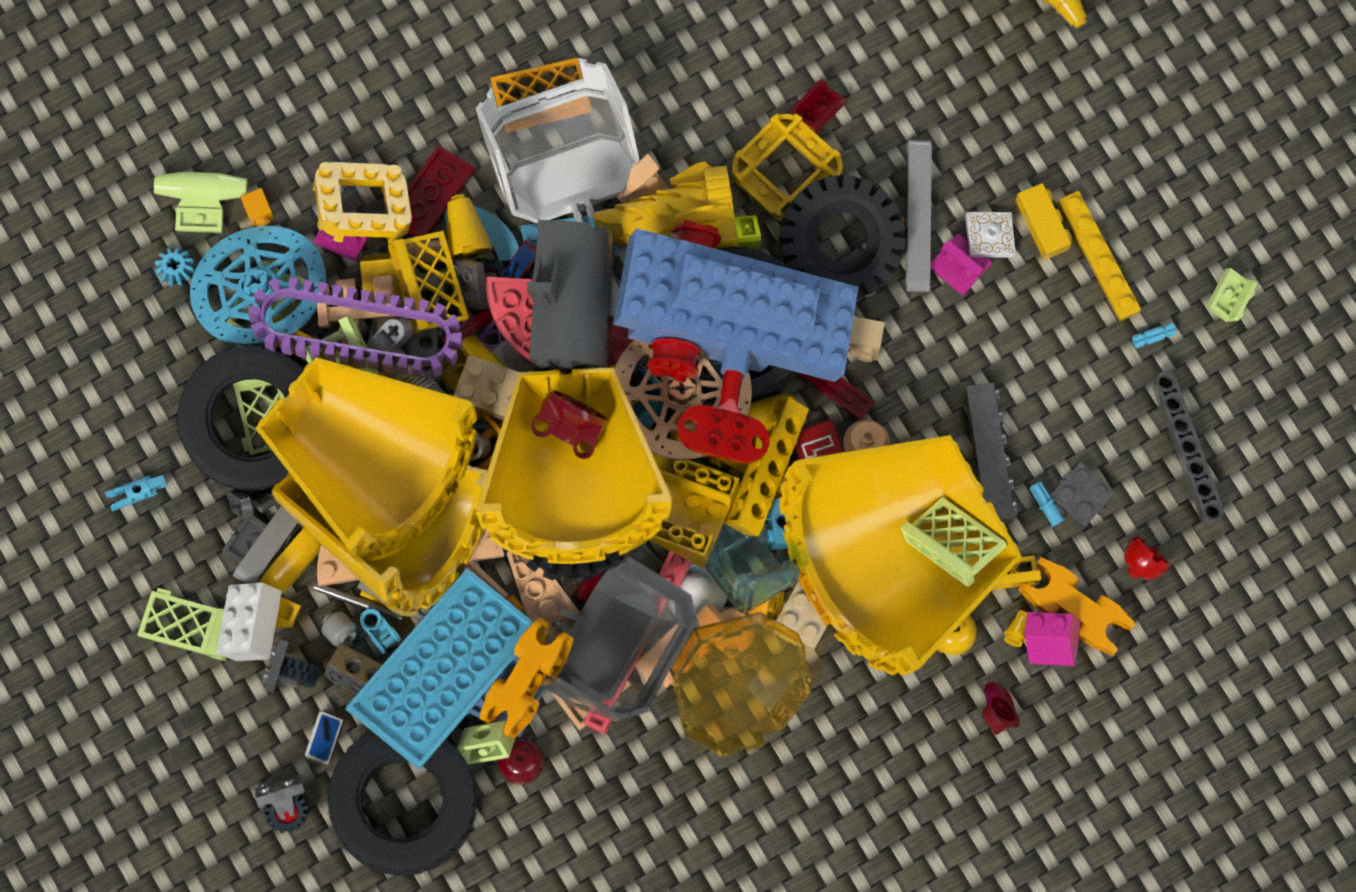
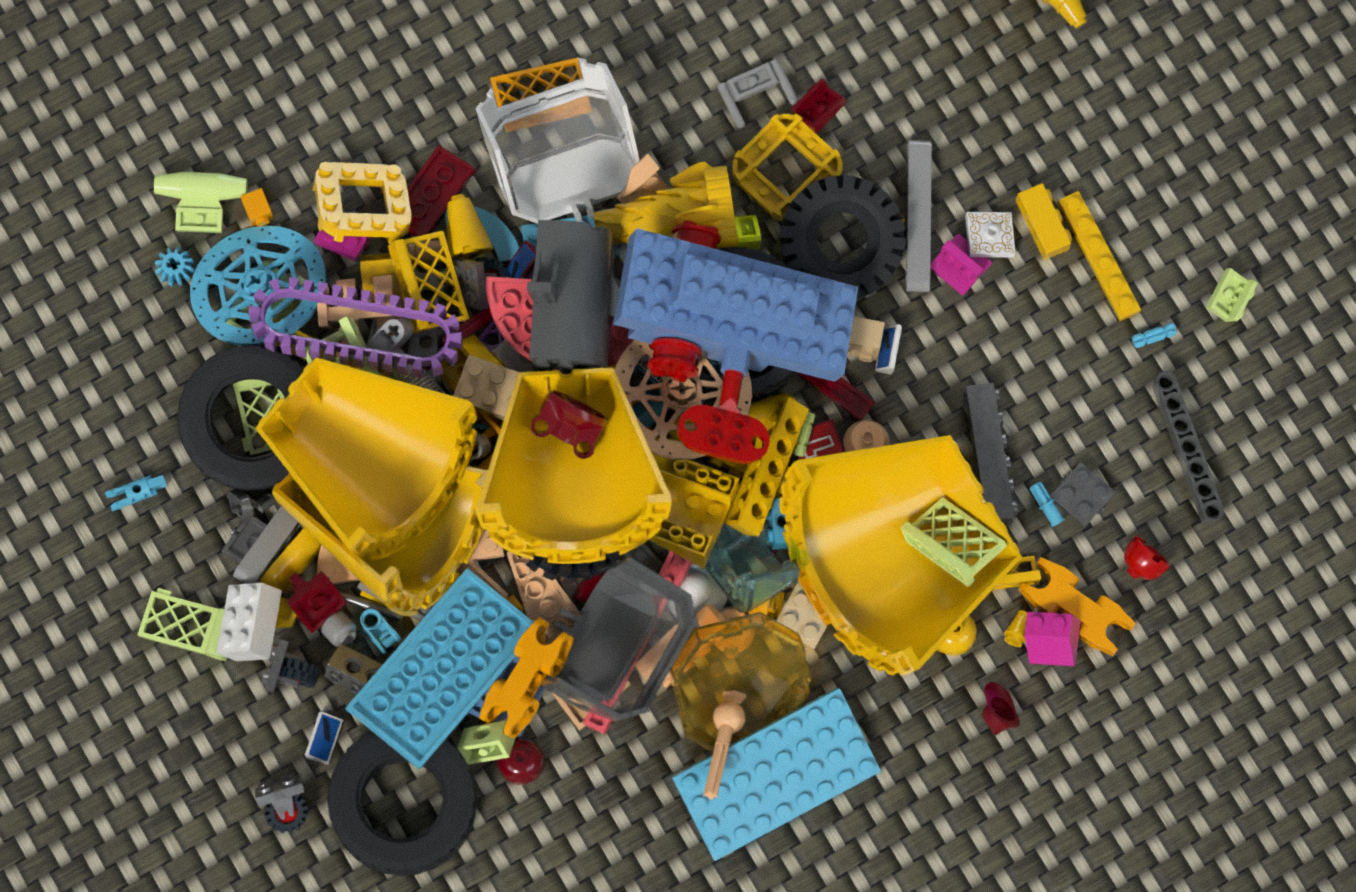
(314, 600): none -> dark red bracket
(728, 719): none -> light nougat piece
(752, 83): none -> light grey plate
(778, 774): none -> medium azure plate
(803, 438): none -> yellowish green axle
(888, 349): none -> slope

